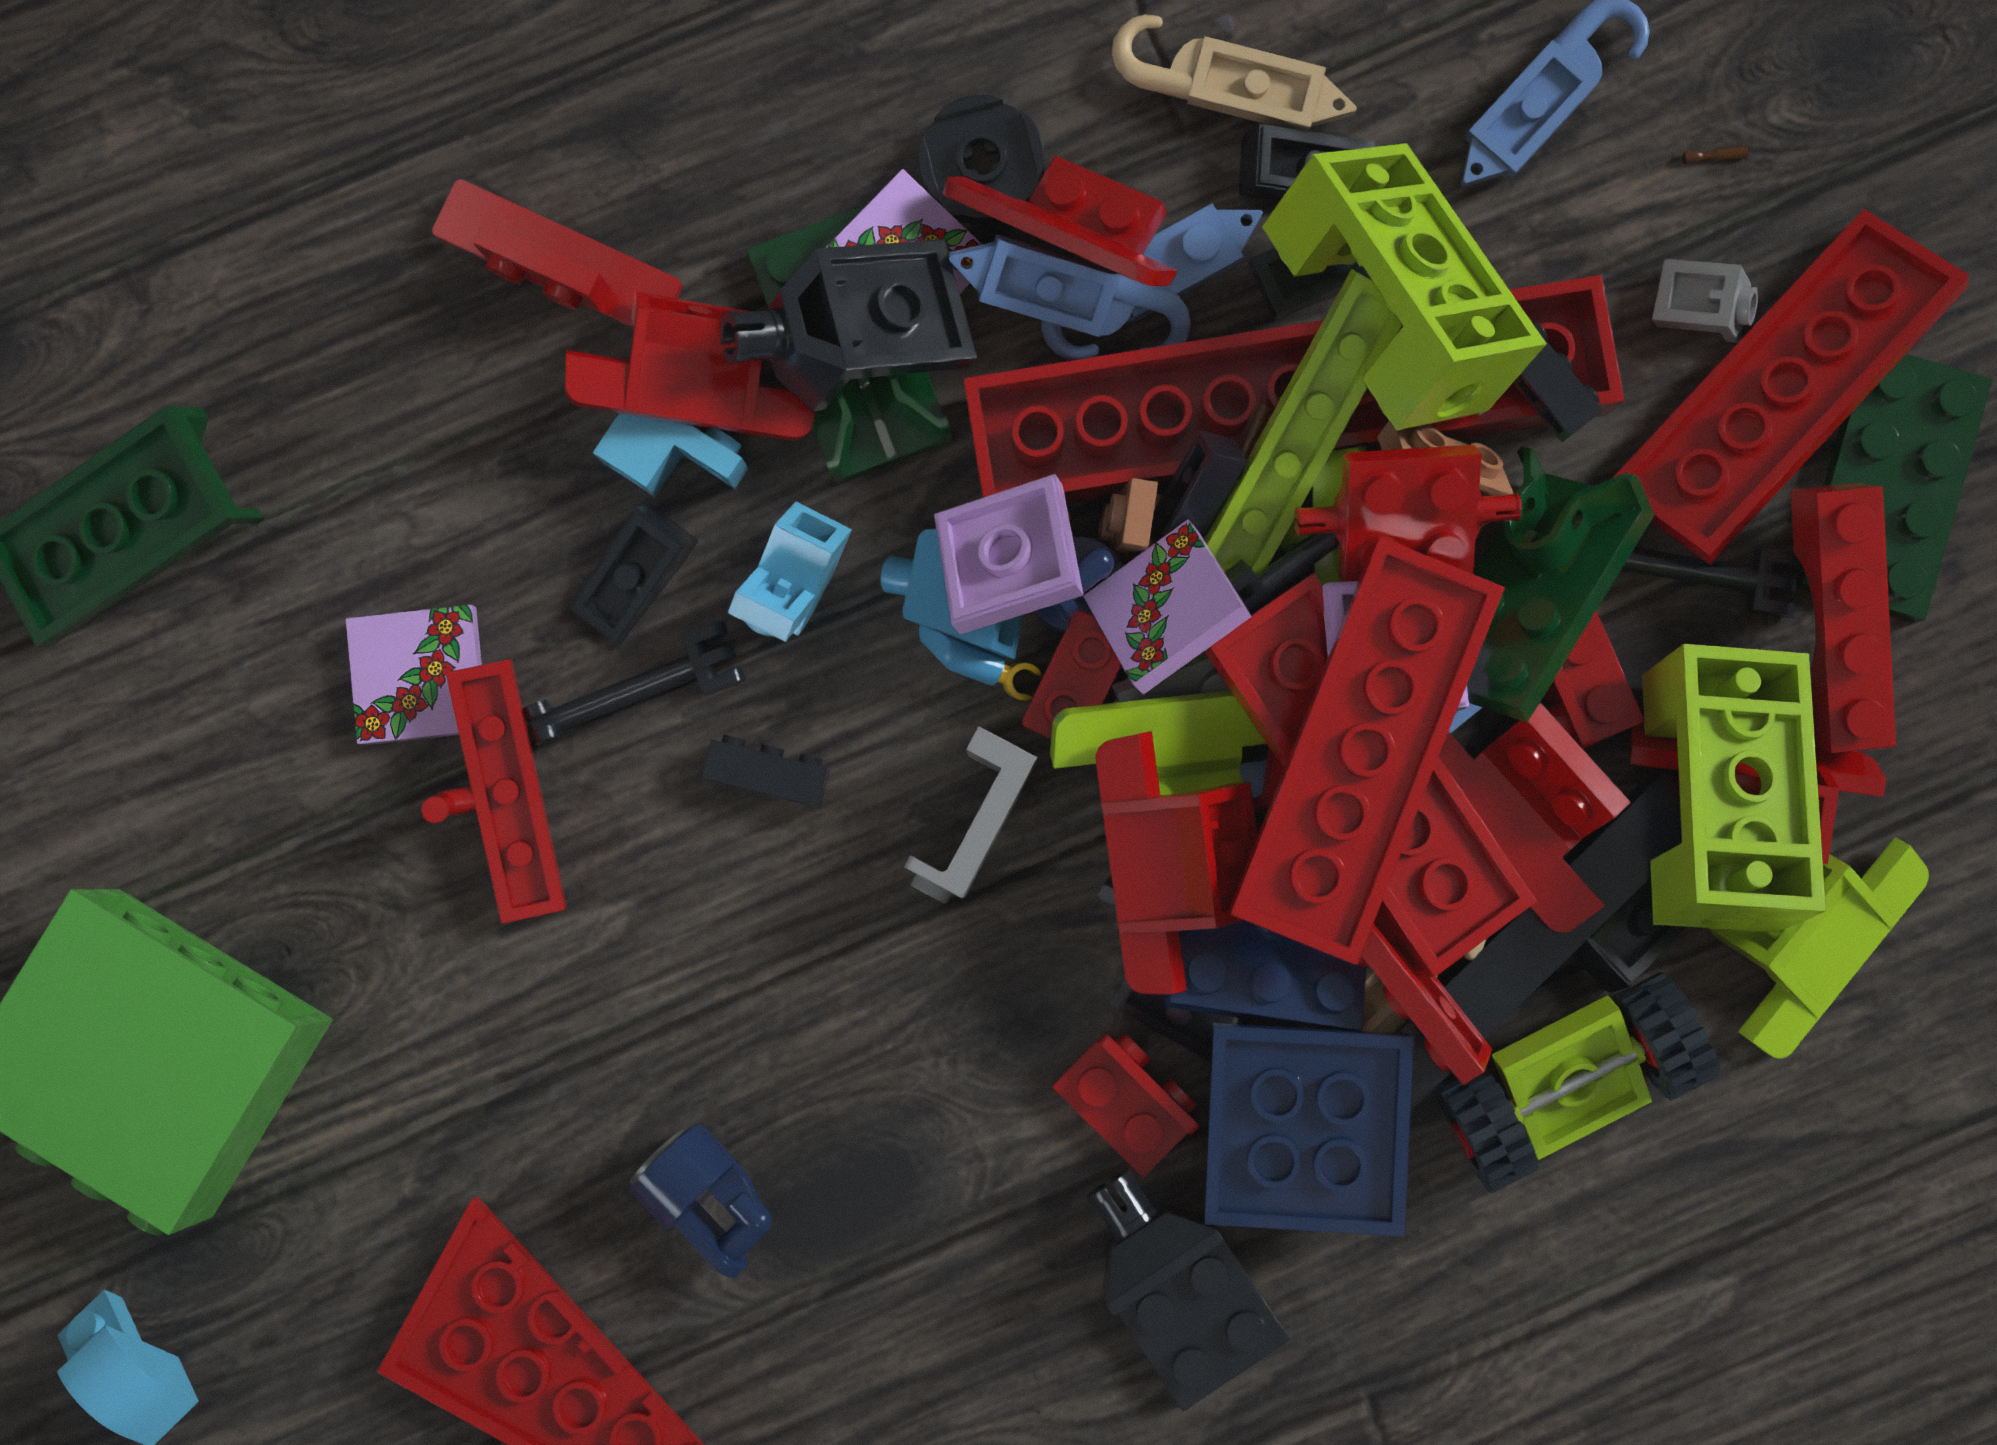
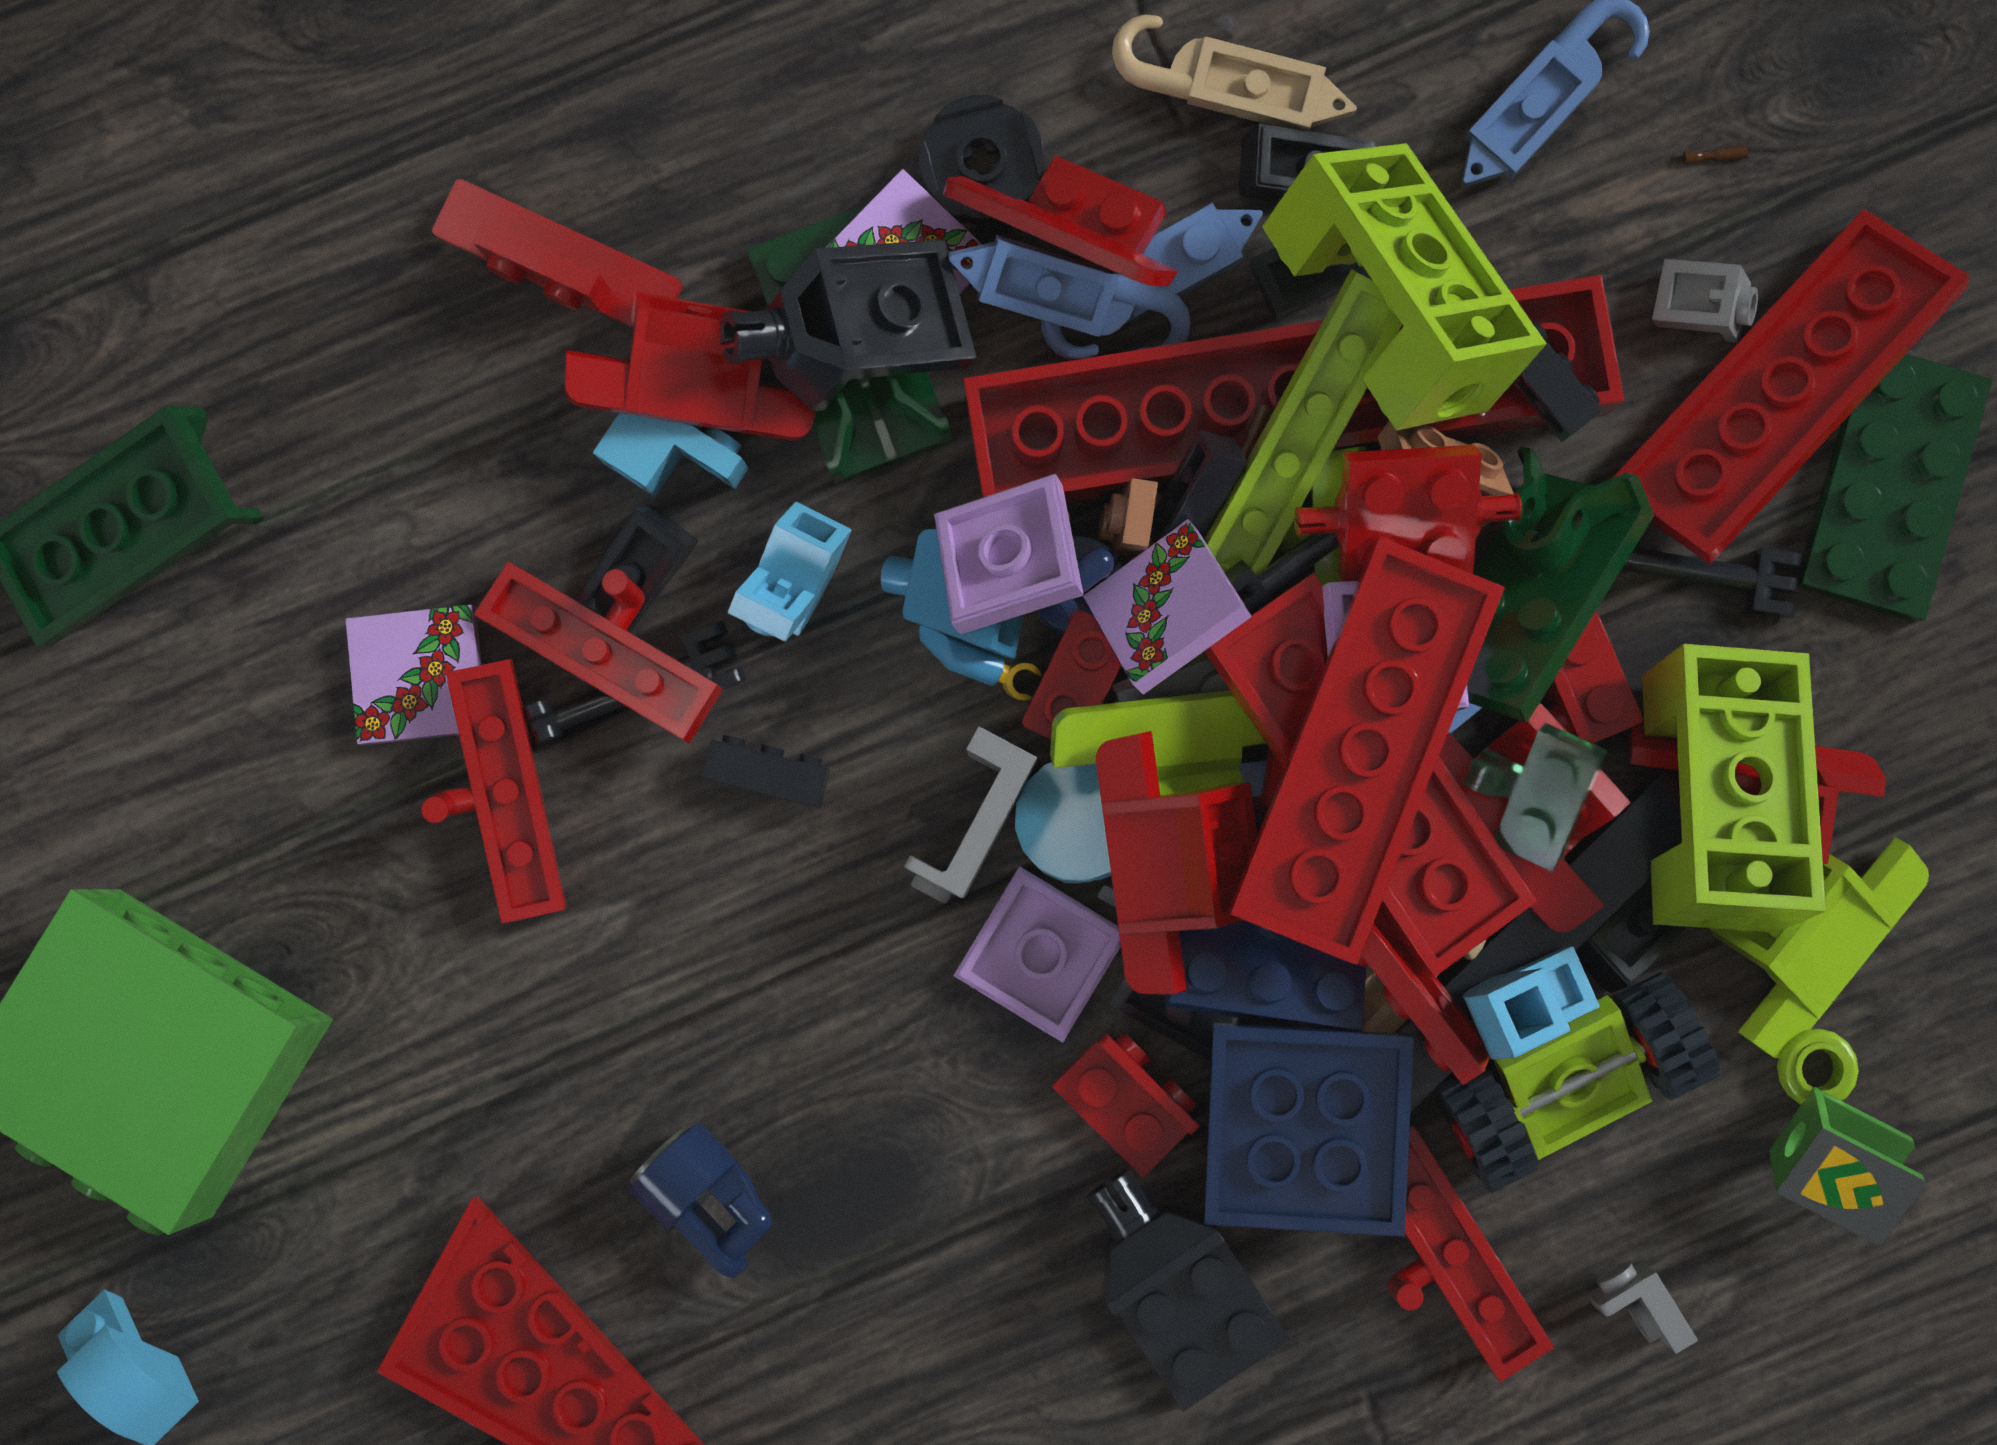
(601, 647): none -> red plate
(1040, 954): none -> lavender tile
(1063, 823): none -> medium azure tile
(1464, 1270): none -> red plate
(1530, 1003): none -> medium azure brick
(1543, 793): none -> clear green plate
(1655, 1309): none -> light grey bracket
(1843, 1060): none -> lime piece
(1845, 561): red arch -> none
(1845, 1167): none -> piece

